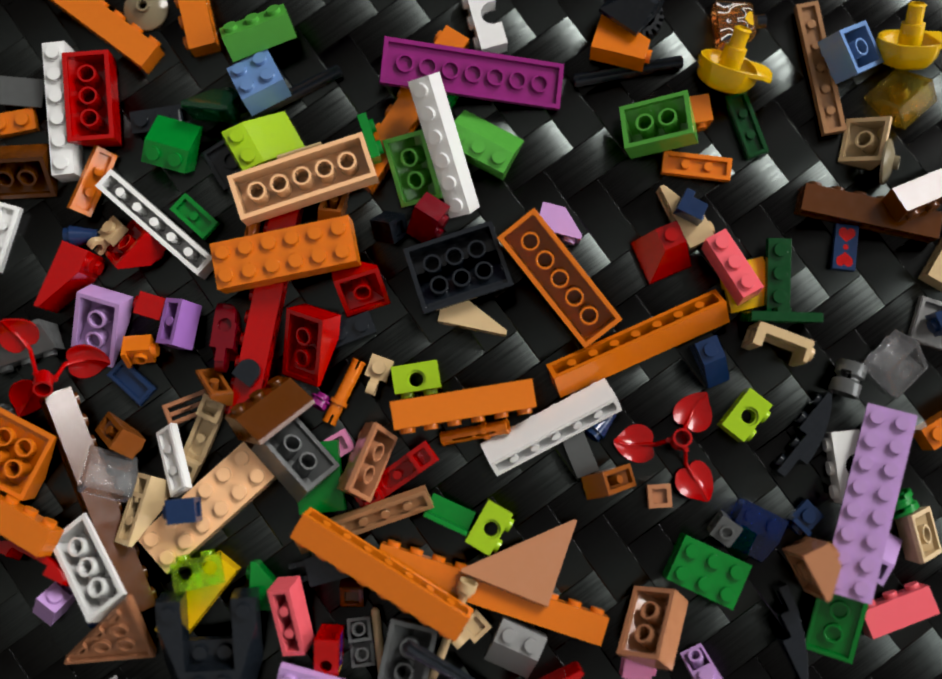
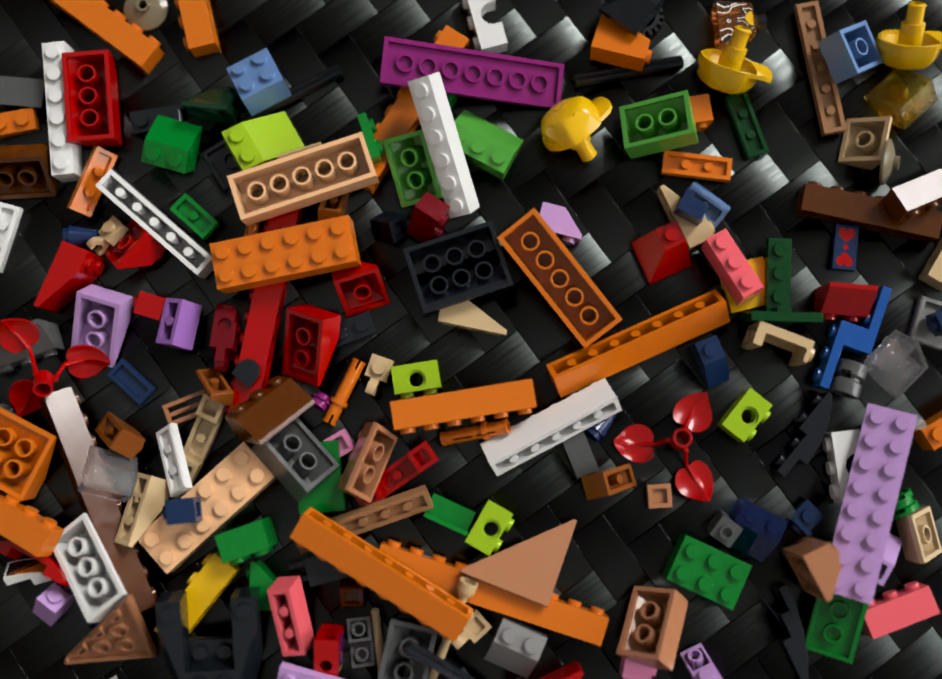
(23, 570): none -> slope
(139, 350): orange brick -> none
(199, 576): clear neon green brick -> none
(245, 540): none -> green brick
(257, 32): bright green slope -> none
(572, 123): none -> yellow piece
(716, 207): none -> medium blue slope
(844, 301): none -> red slope
(850, 338): none -> blue bracket

